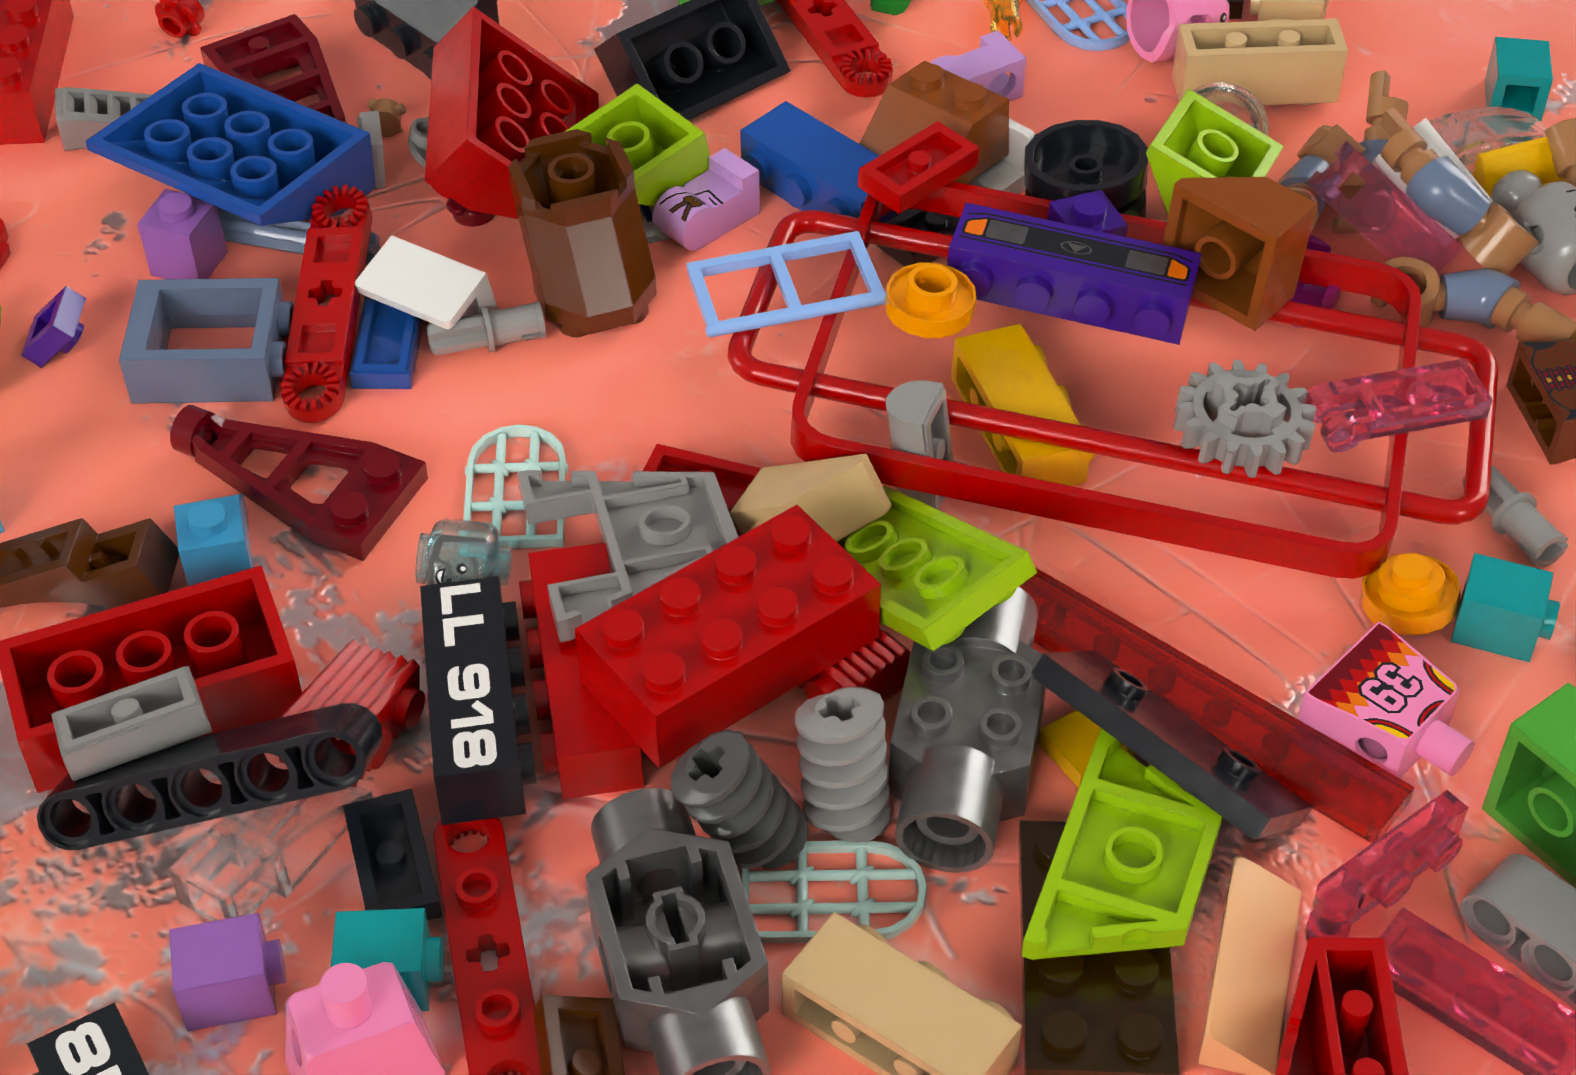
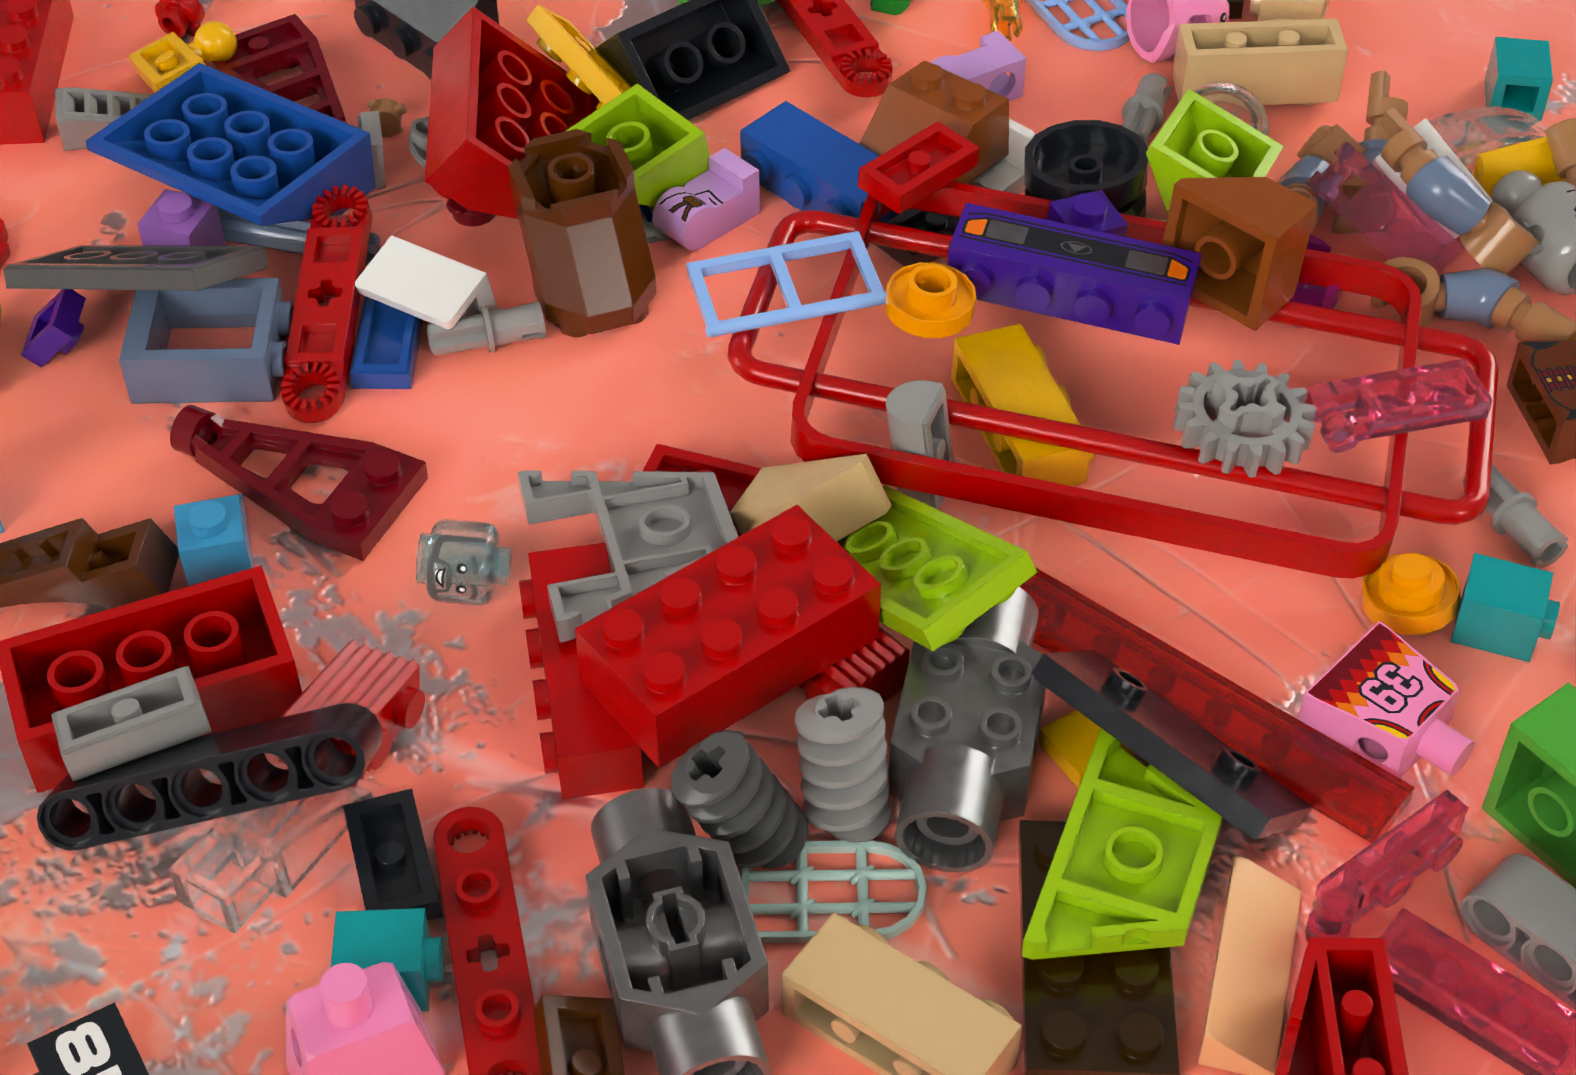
(136, 267): none -> dark grey tile
(171, 56): none -> yellow plate
(225, 971): medium lavender brick -> none
(472, 701): black brick -> none
(503, 469): light aqua window -> none
(567, 44): none -> yellow plate
(1145, 110): none -> light grey axle

